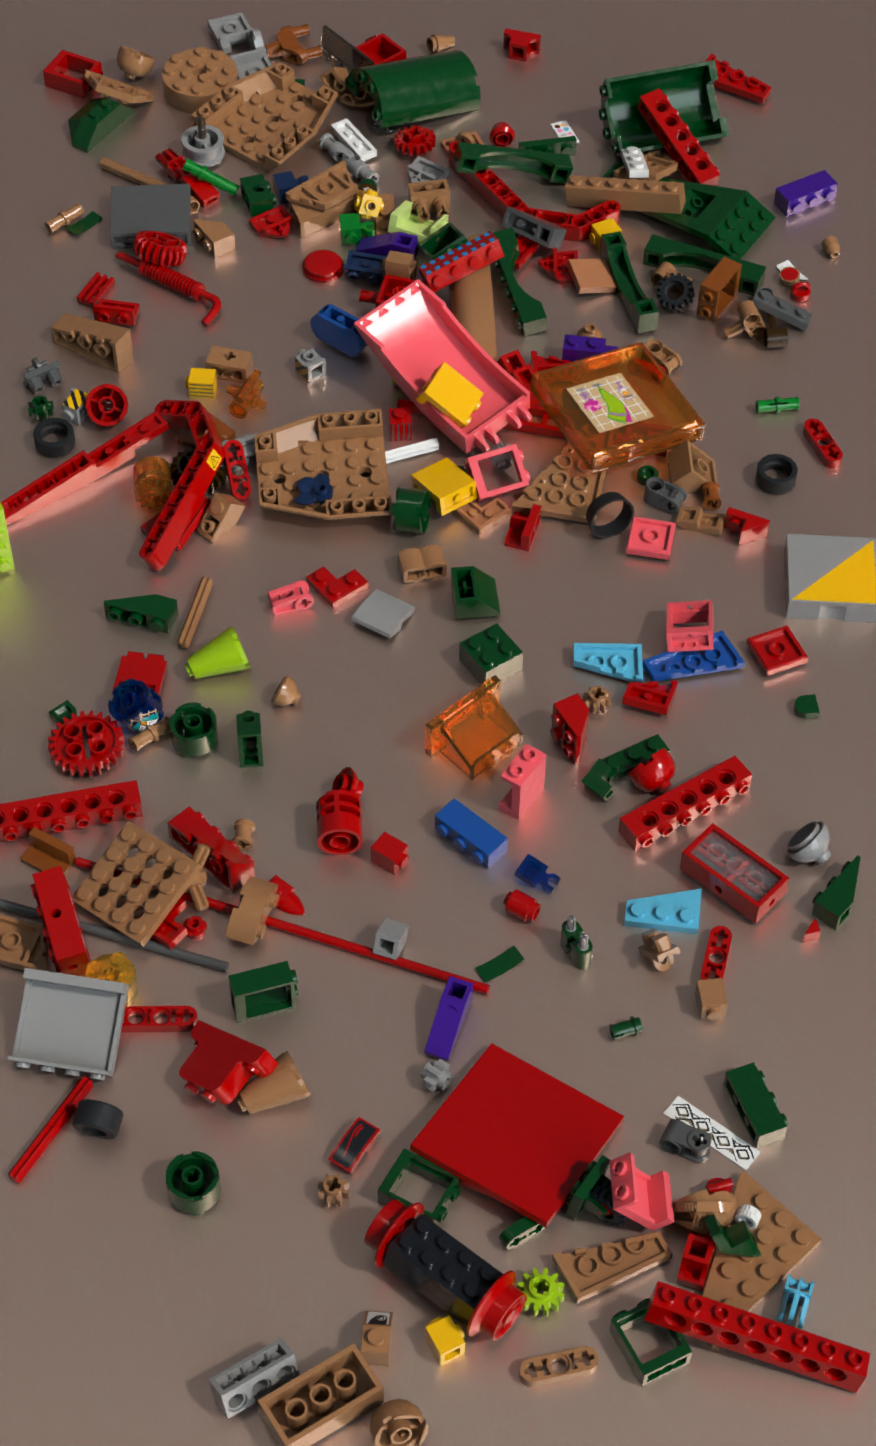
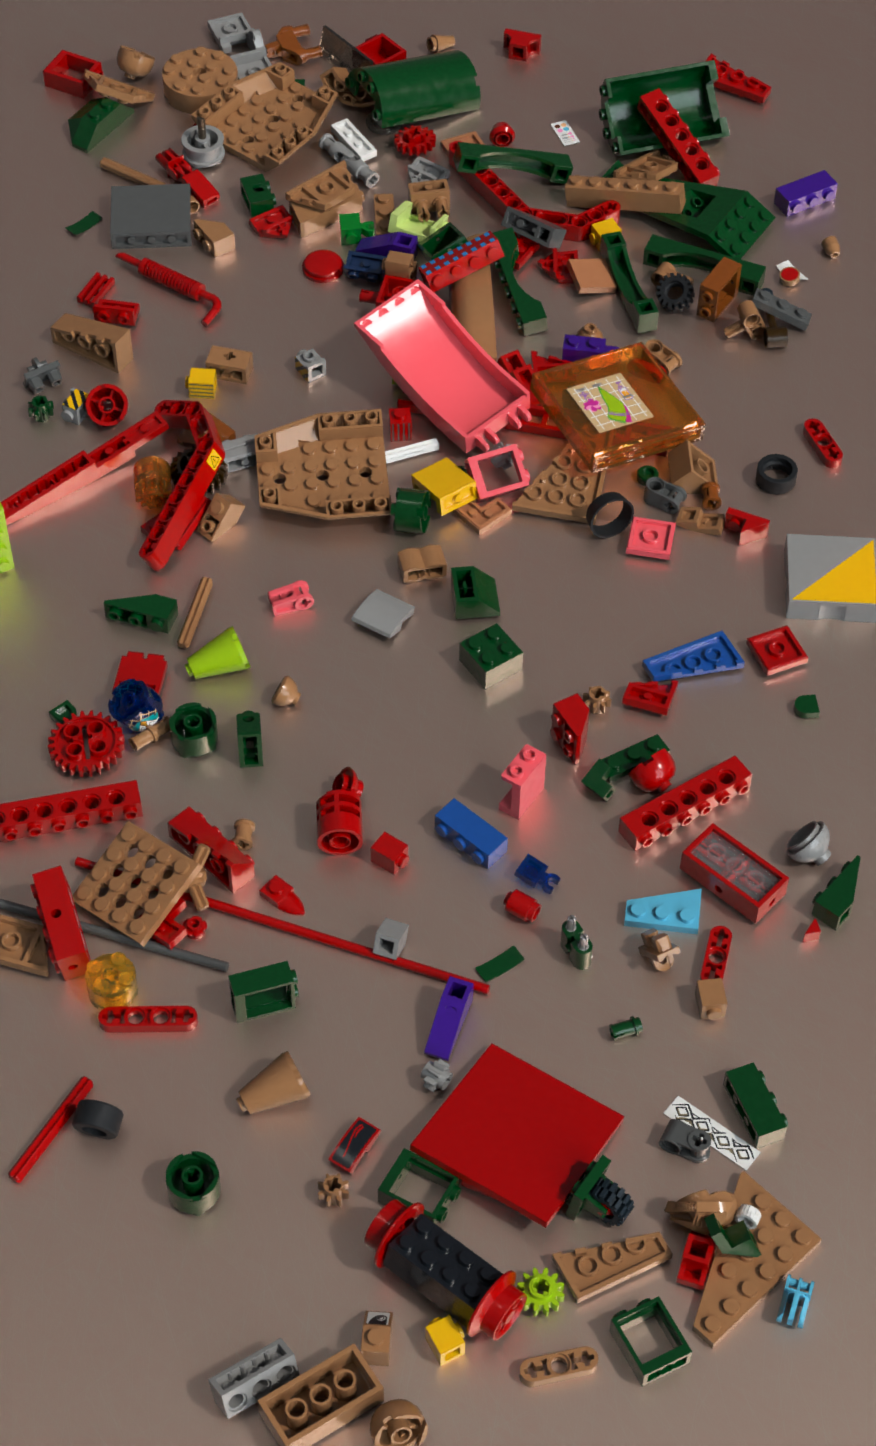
(47, 852): dark orange panel -> none
(50, 426): black tyre -> none
(64, 218): medium nougat pin -> none
(70, 1023): light grey panel -> none
(160, 248): red gear -> none
(210, 177): green pin -> none
(222, 1064): red brick -> none
(232, 478): red beam -> none
(246, 396): clear orange pin -> none
(255, 904): medium nougat brick -> none
(284, 182): dark blue brick -> none
(314, 490): dark blue plate -> none
(335, 590): red plate -> none
(338, 330): blue brick -> none
(363, 199): yellow brick -> none
(367, 184): dark green tile -> none
(451, 394): yellow panel -> none
(465, 137): medium nougat tile -> none
(474, 731): clear orange windscreen -> none
(520, 1232): dark green beam -> none
(523, 529): red panel -> none
(560, 145): dark green plate -> none
(610, 659): medium azure wing -> none
(634, 162): white plate -> none
(639, 1195): coral panel -> none
(690, 637): coral window -> none
(719, 1184): red plate -> none
(757, 1337): red brick -> none
(777, 405): green pin -> none
(800, 291): red tile -> none

